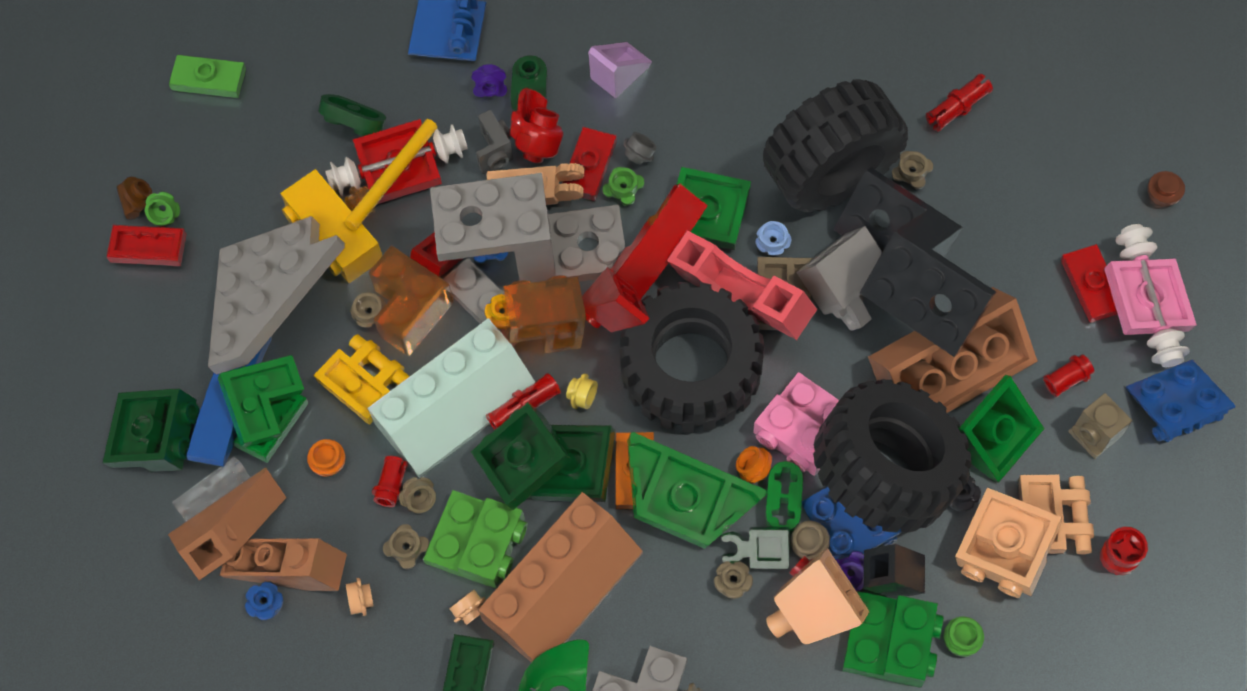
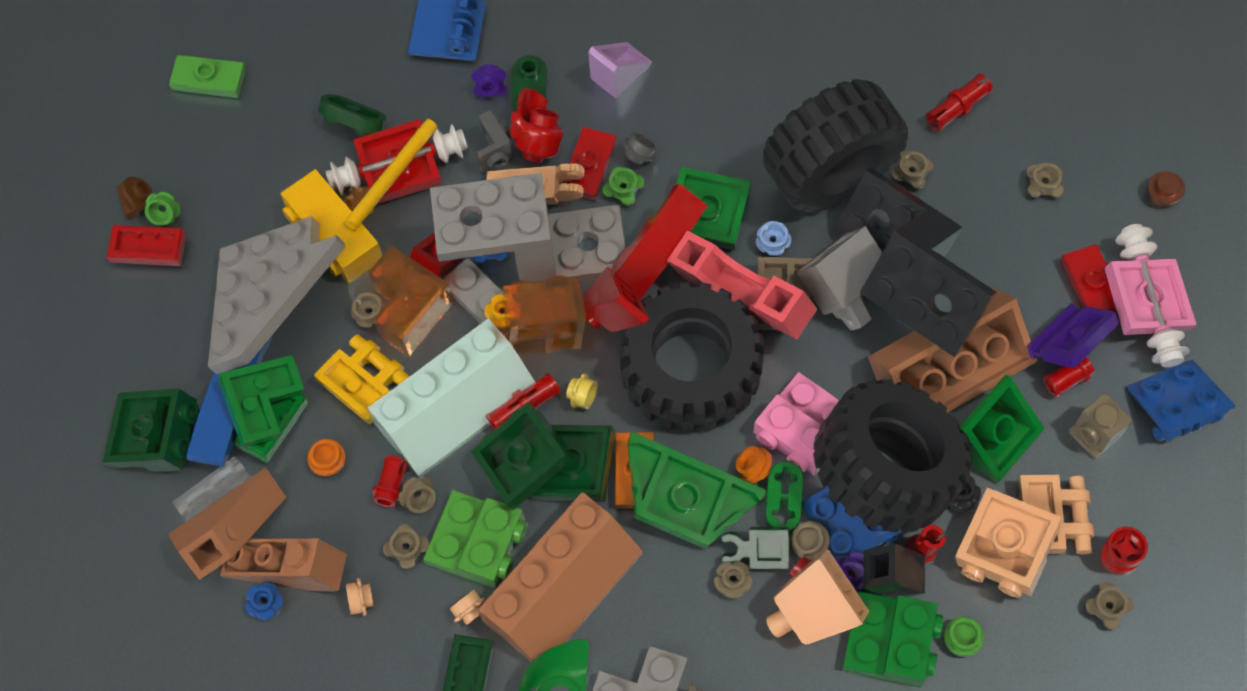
(927, 542): none -> red pin
(1047, 171): none -> dark tan plate
(1072, 335): none -> dark purple plate
(1109, 594): none -> dark tan plate

